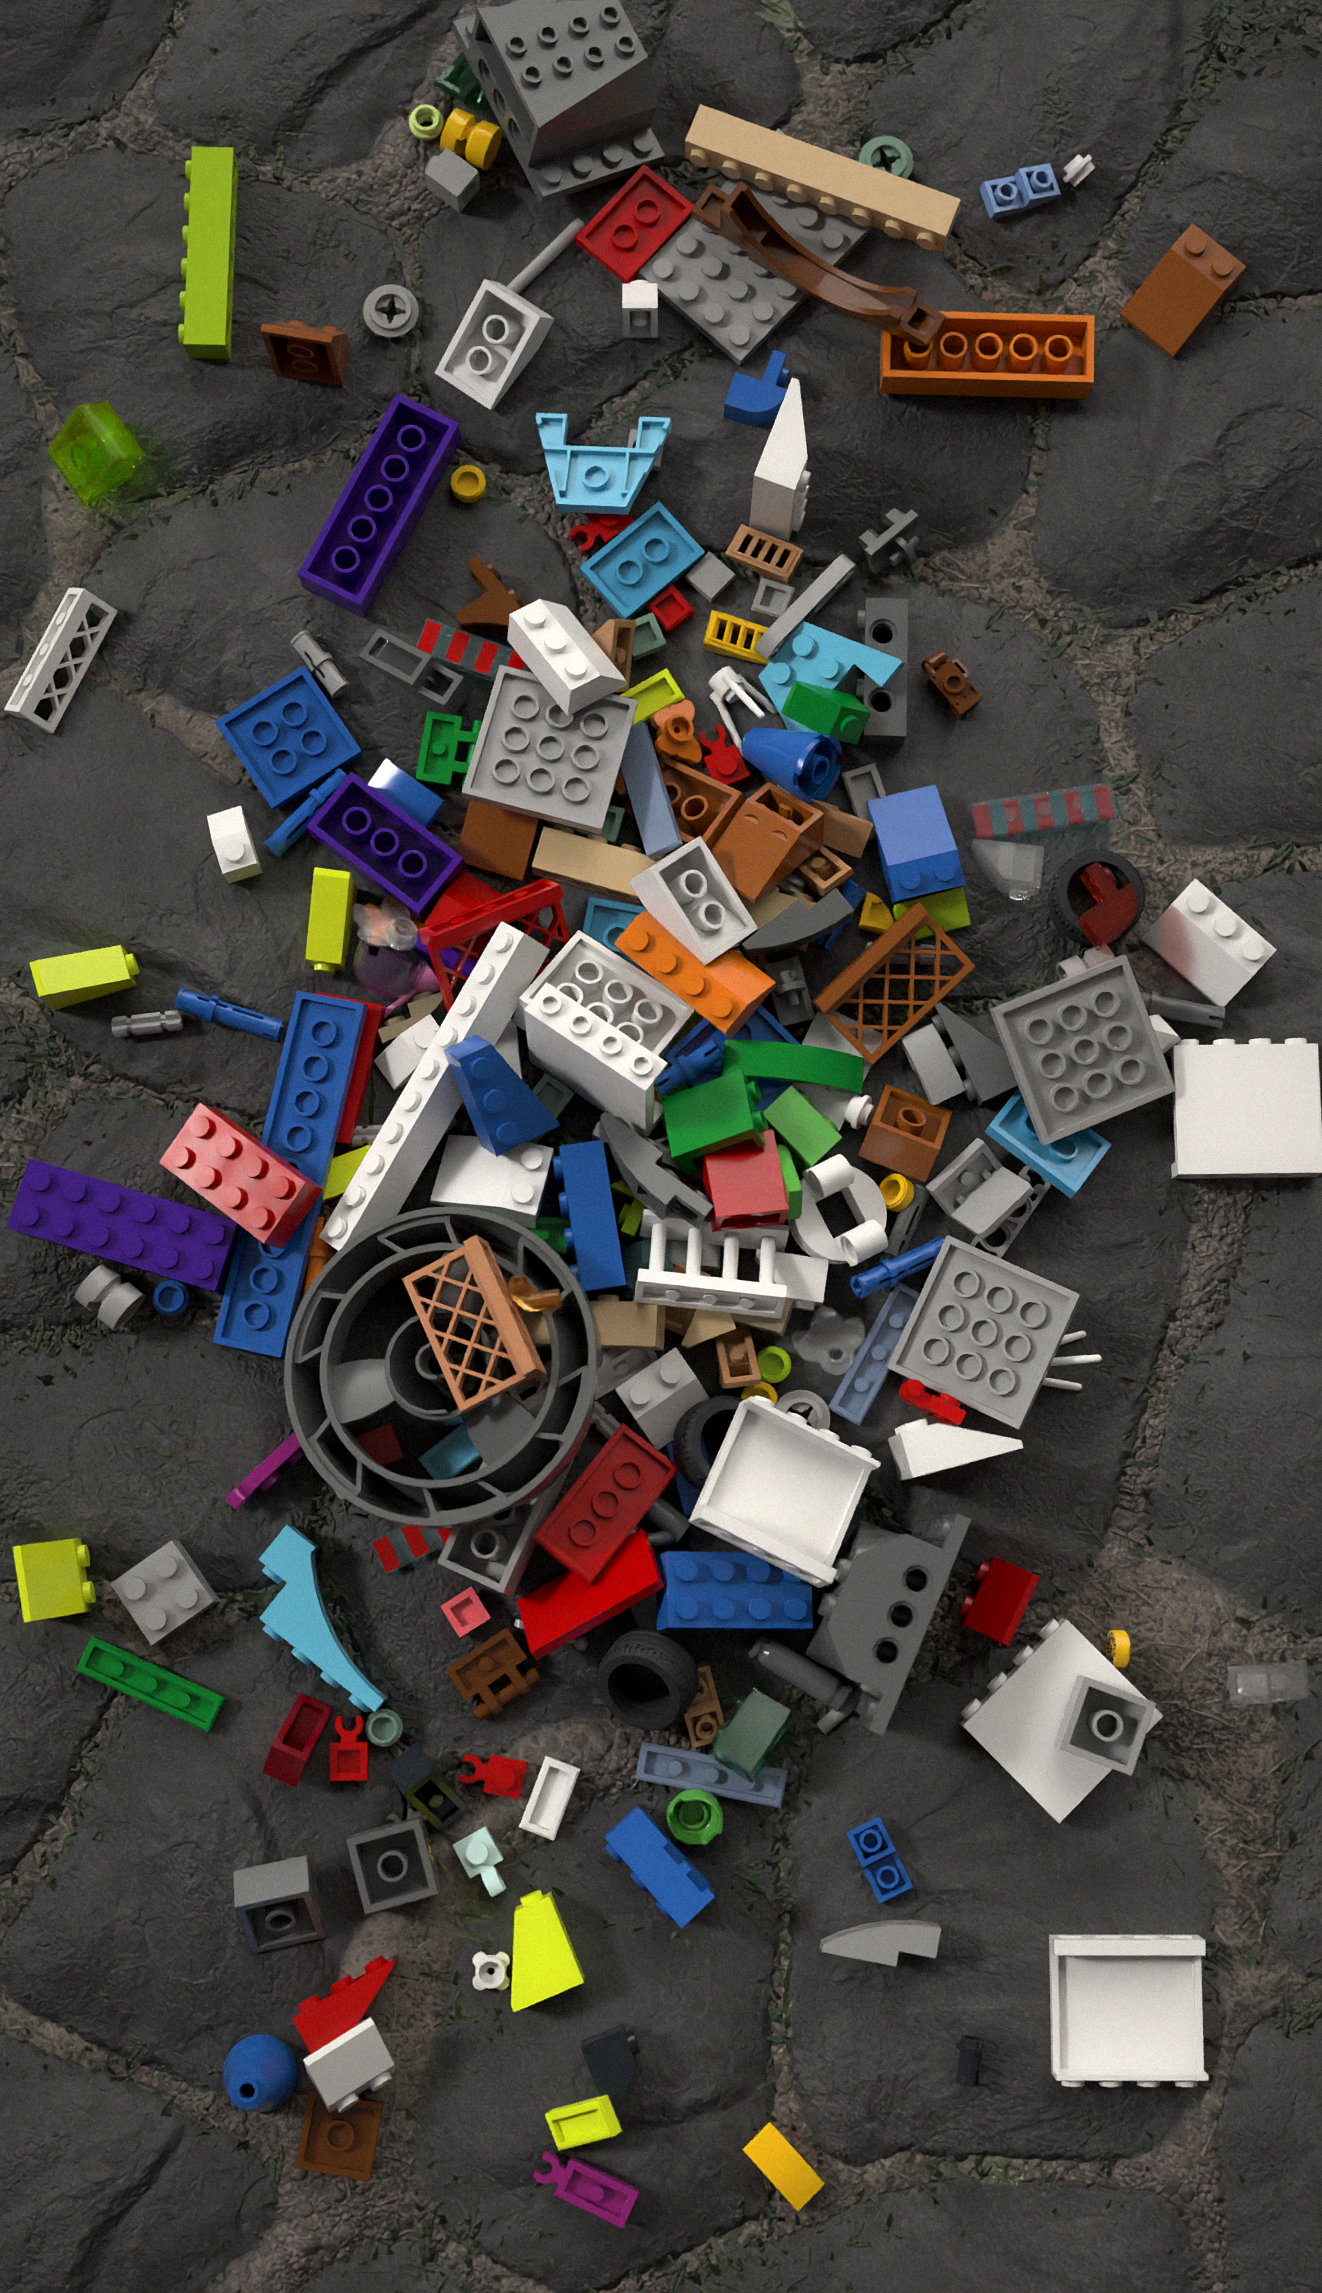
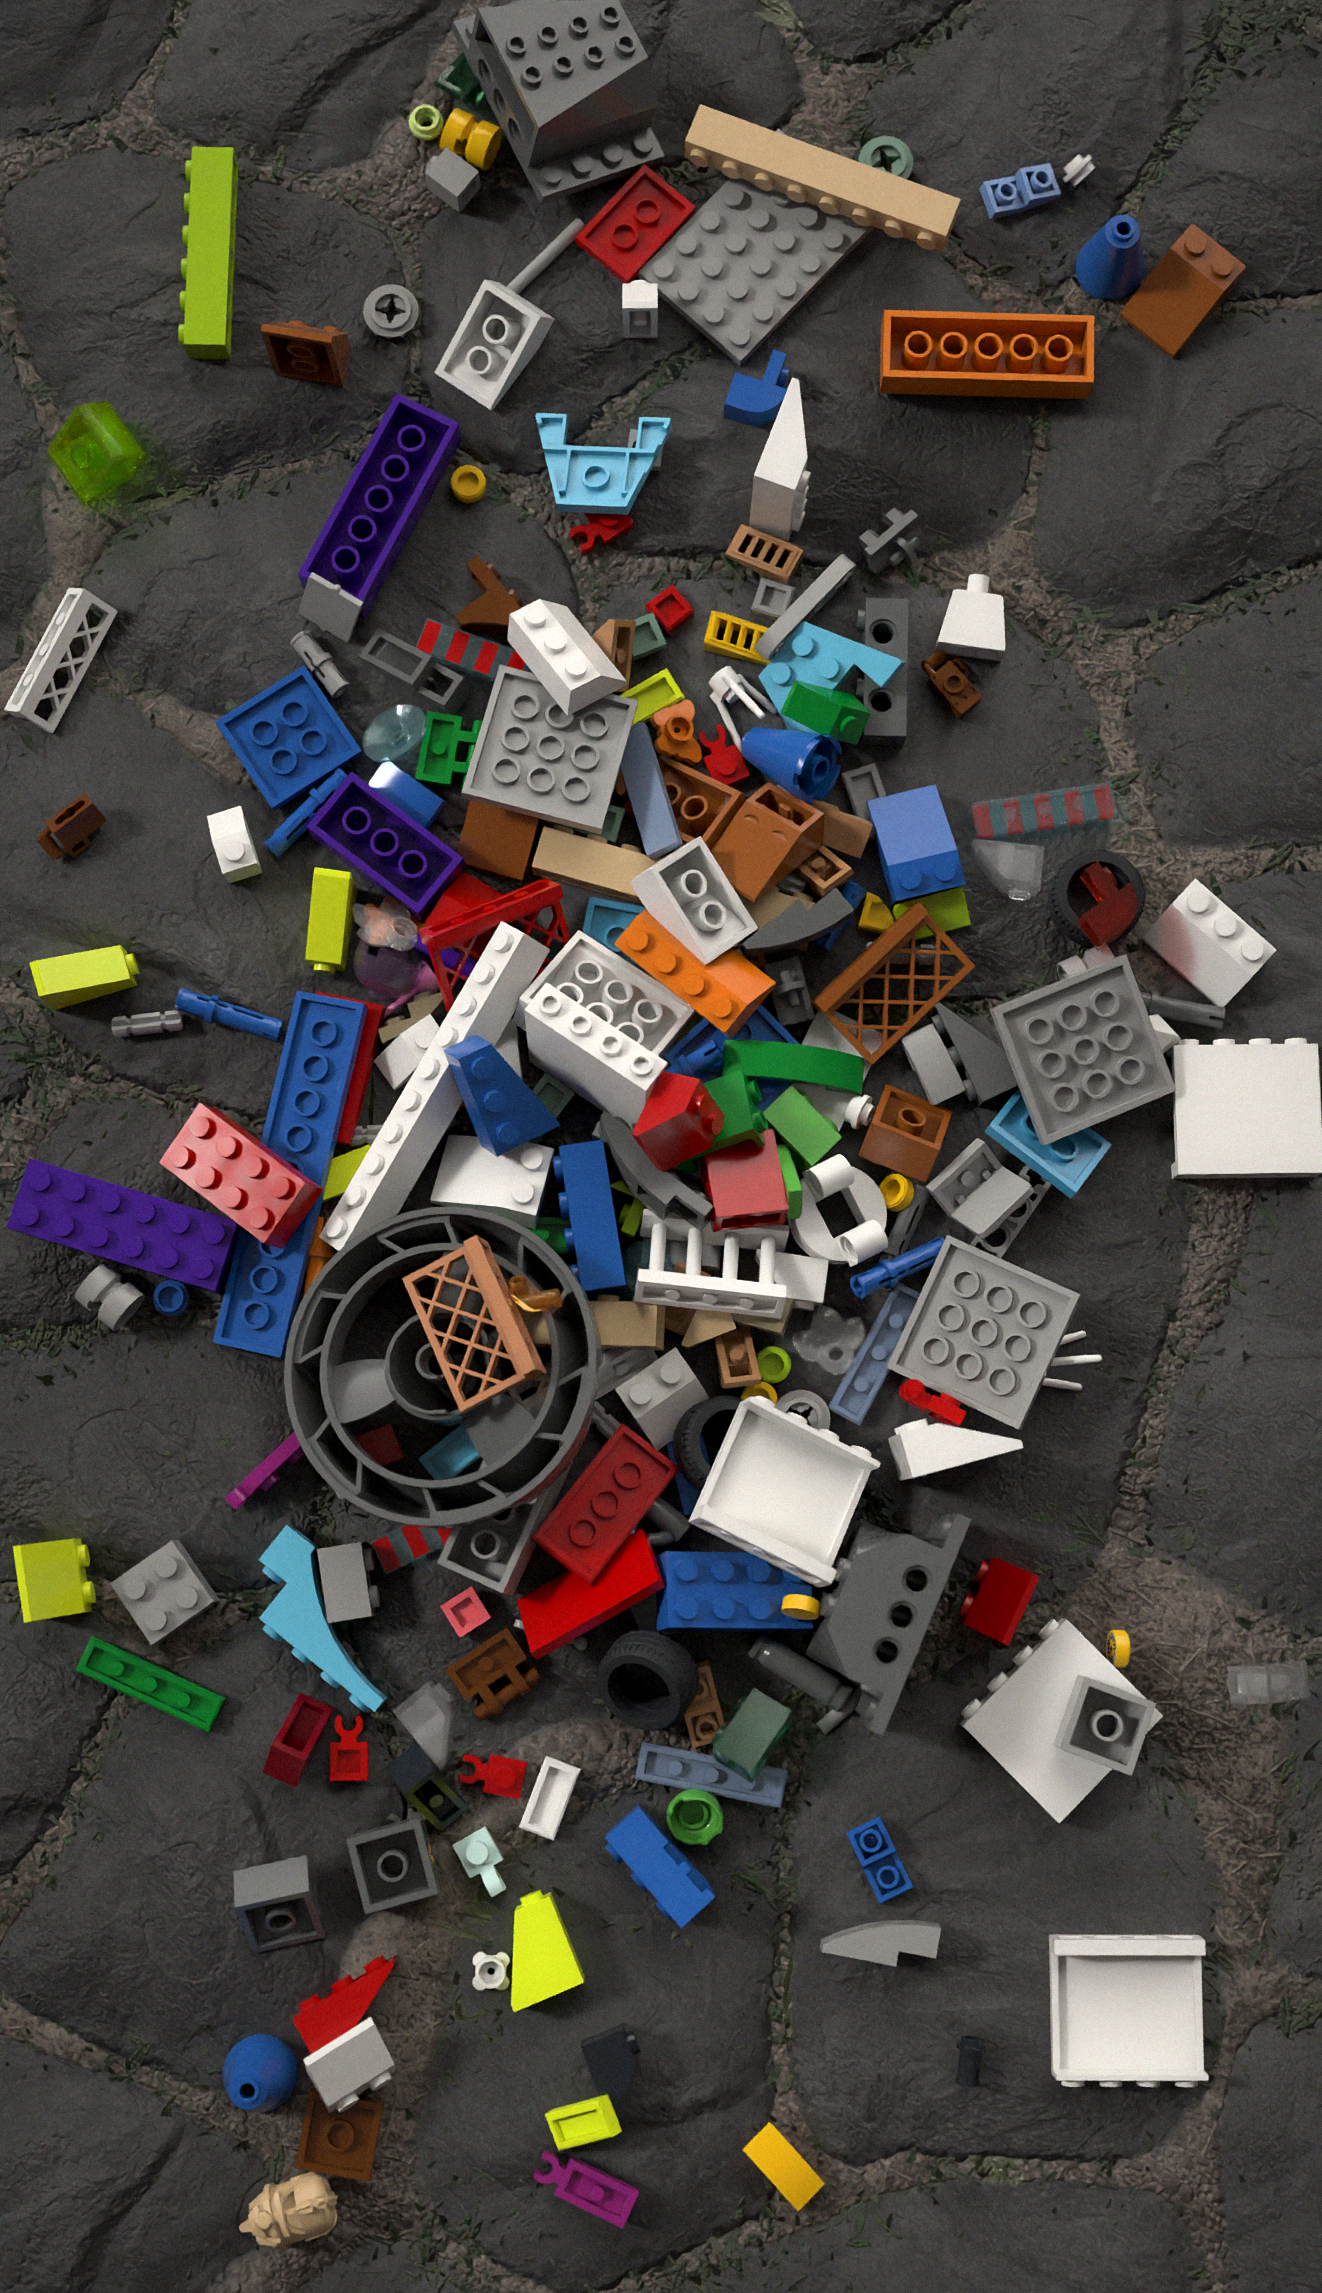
(71, 826): none -> reddish brown piece
(292, 2211): none -> tan helmet
(330, 607): none -> light grey piece
(347, 1581): none -> light grey brick
(384, 1727): sand green plate -> none
(394, 733): none -> clear light blue dish
(429, 1720): none -> clear slope
(642, 561): dark azure plate -> none
(677, 1121): none -> red slope
(710, 577): light grey tile -> none
(750, 227): reddish brown slope -> none
(800, 1607): none -> yellow tile
(974, 622): none -> white torso
(1112, 260): none -> blue cone

